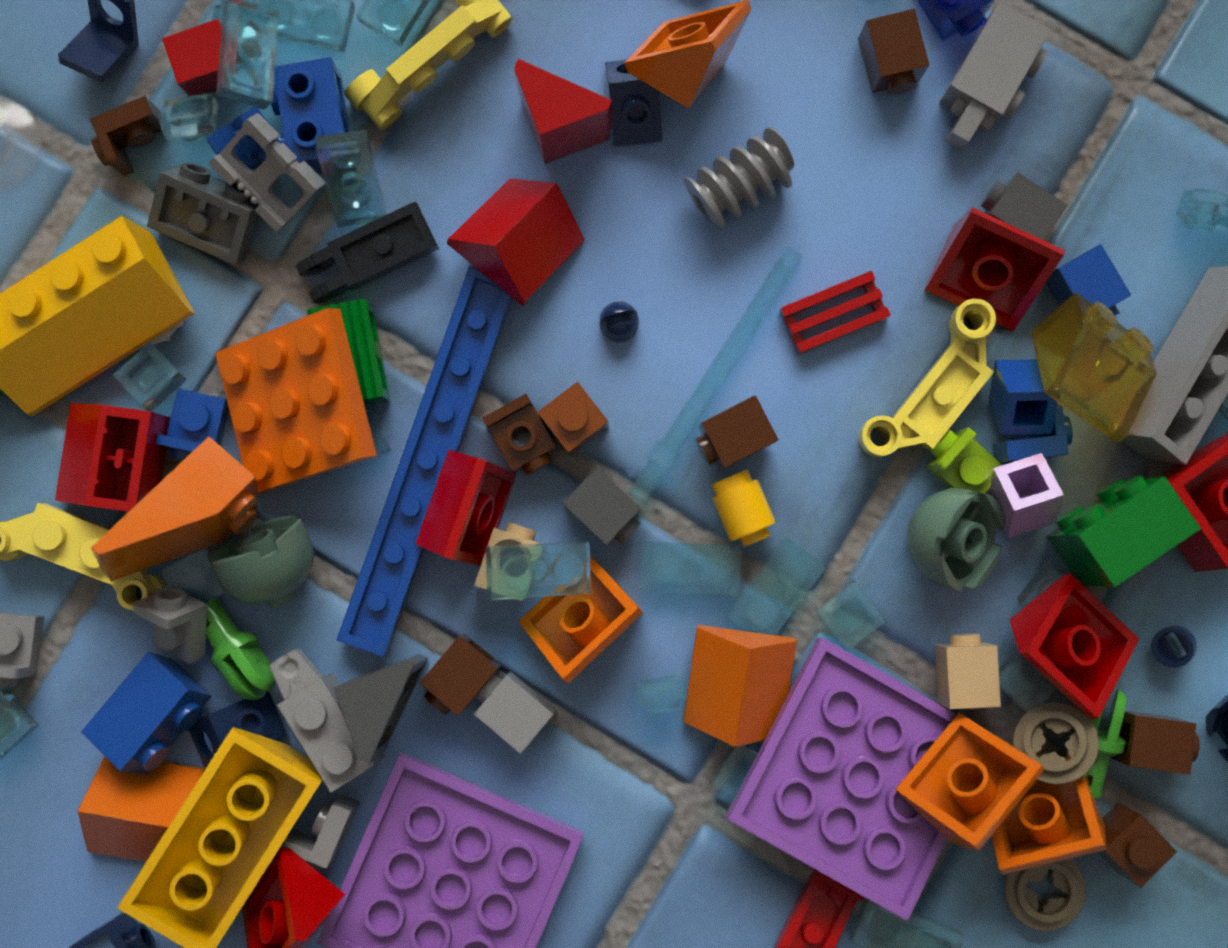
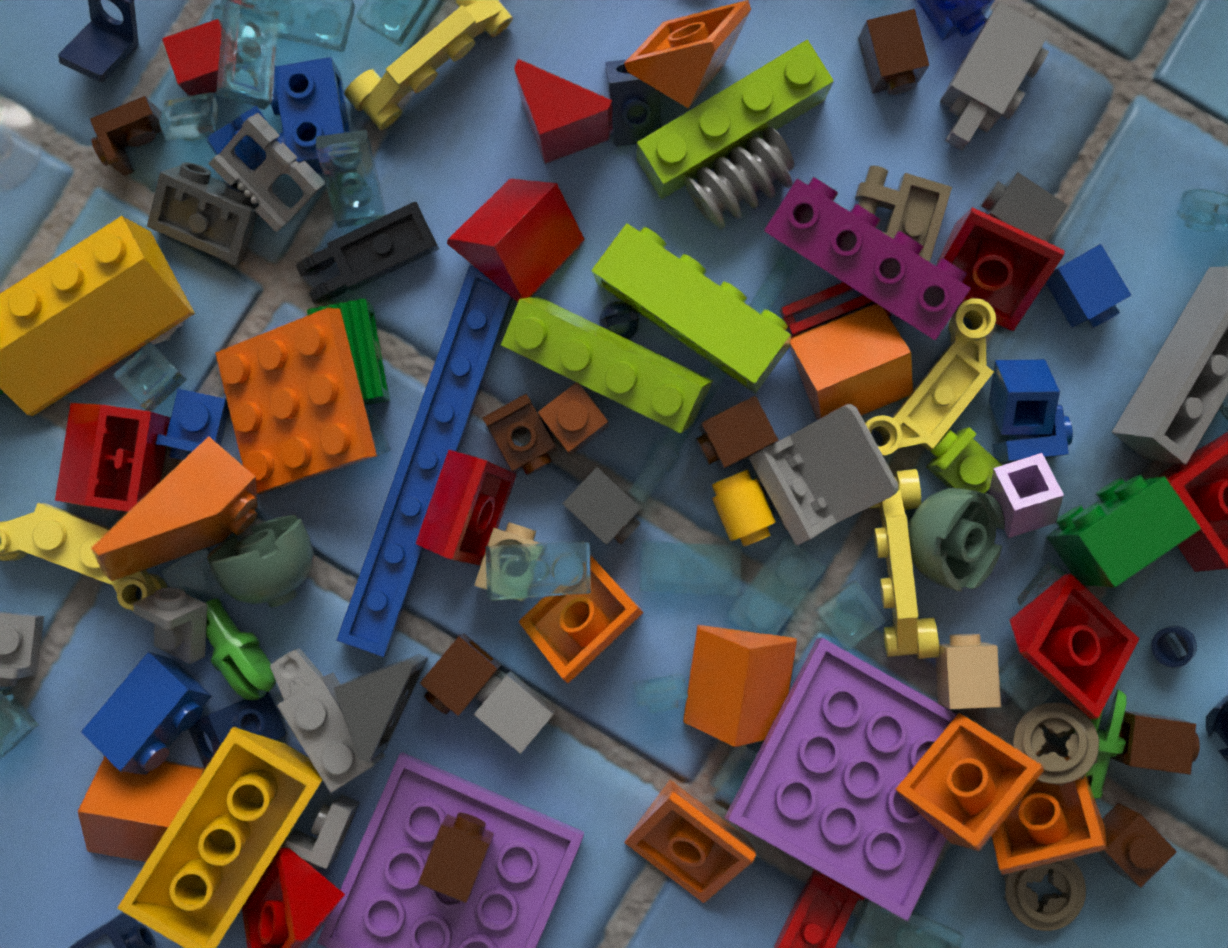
(456, 856): none -> reddish brown brick
(606, 363): none -> lime brick
(690, 843): none -> orange slope
(693, 307): none -> lime brick
(728, 119): none -> lime brick
(824, 473): none -> light grey bracket
(853, 362): none -> orange slope
(868, 259): none -> magenta brick
(898, 591): none -> light yellow plate
(915, 207): none -> dark tan plate
(1094, 364): clear yellow slope -> none

